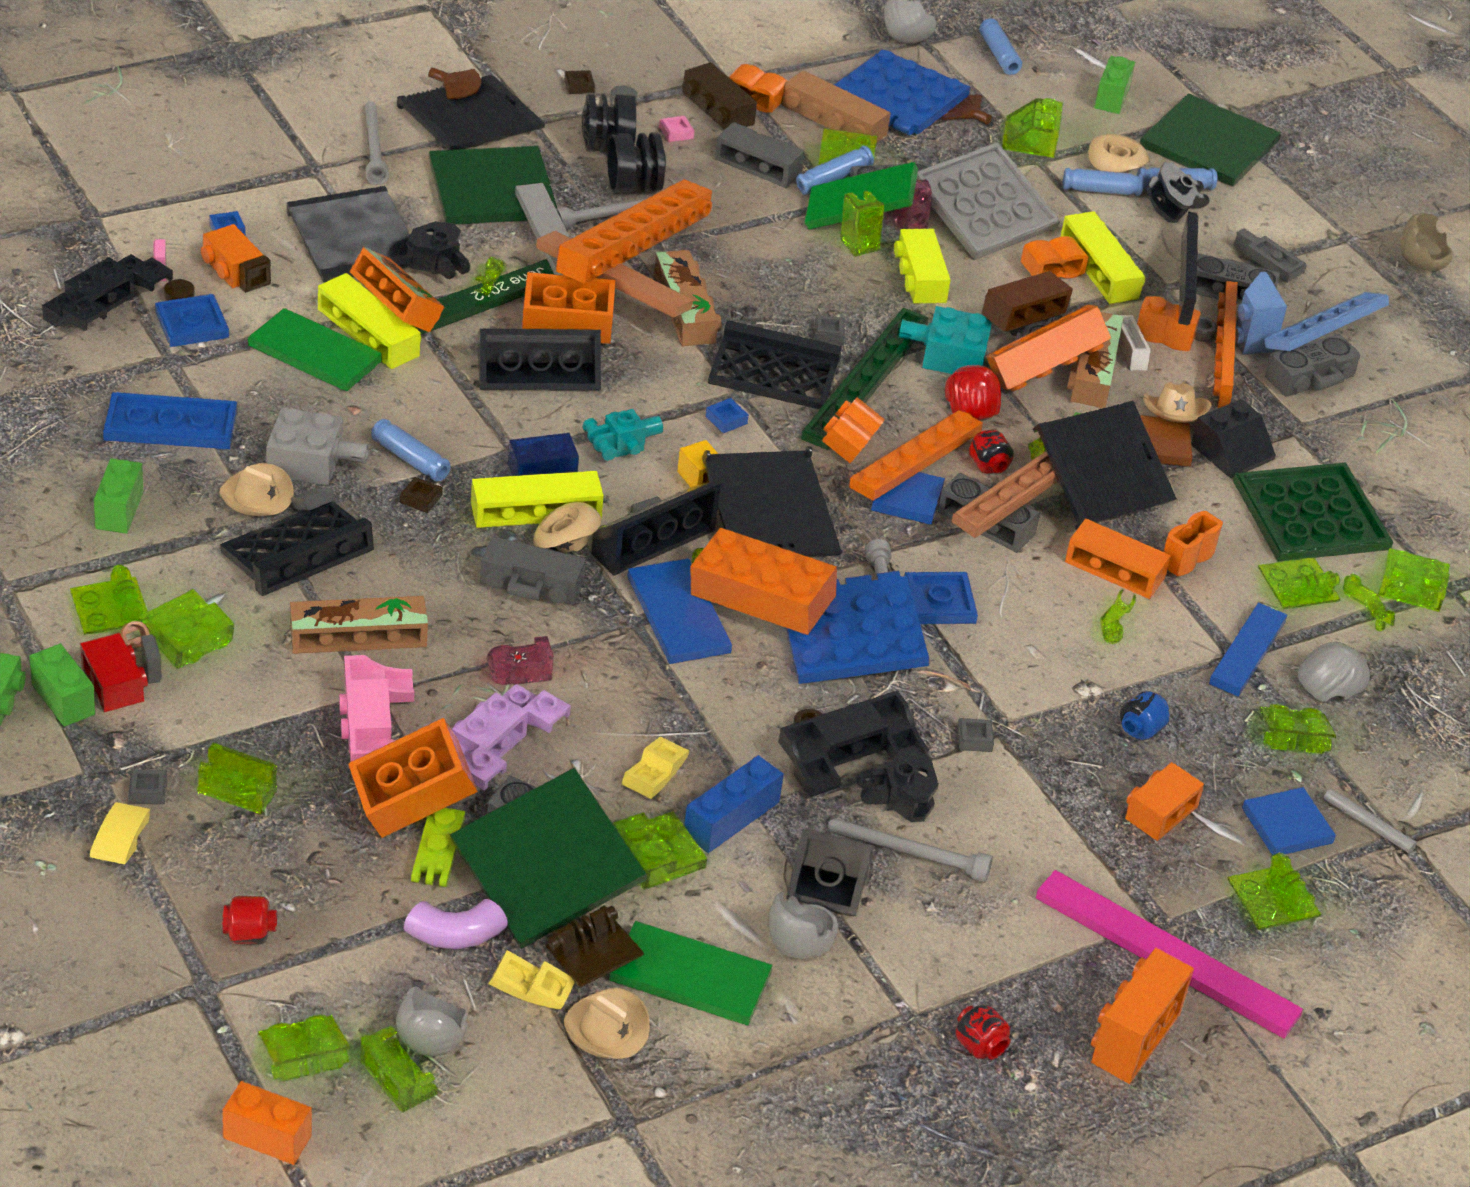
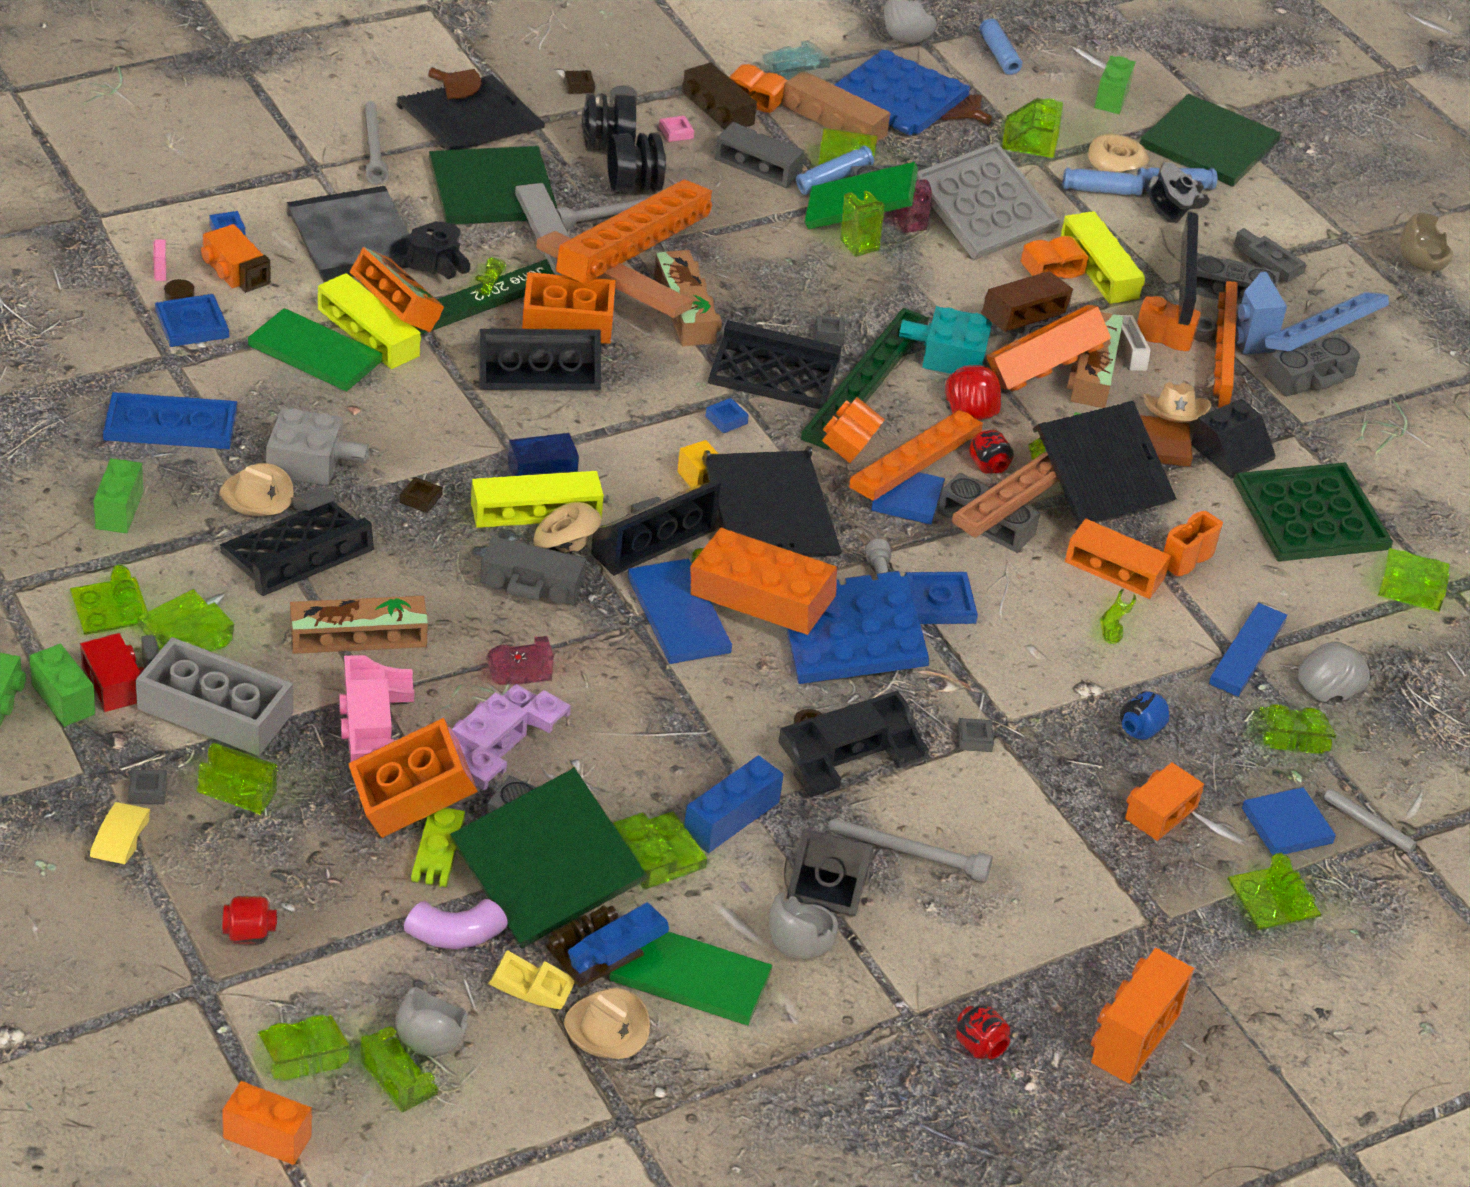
(103, 289): black bracket -> none
(131, 627): nougat hinge -> none
(215, 696): none -> light grey brick
(410, 450): medium blue axle -> none
(619, 938): none -> blue hinge
(622, 433): teal piece -> none
(656, 768): light yellow slope -> none
(790, 59): none -> clear light blue wing
(901, 785): black hinge -> none
(922, 265): neon yellow brick -> none
(1141, 939): dark pink tile -> none
(1300, 582): clear neon green hinge -> none
(1365, 596): clear neon green arm -> none

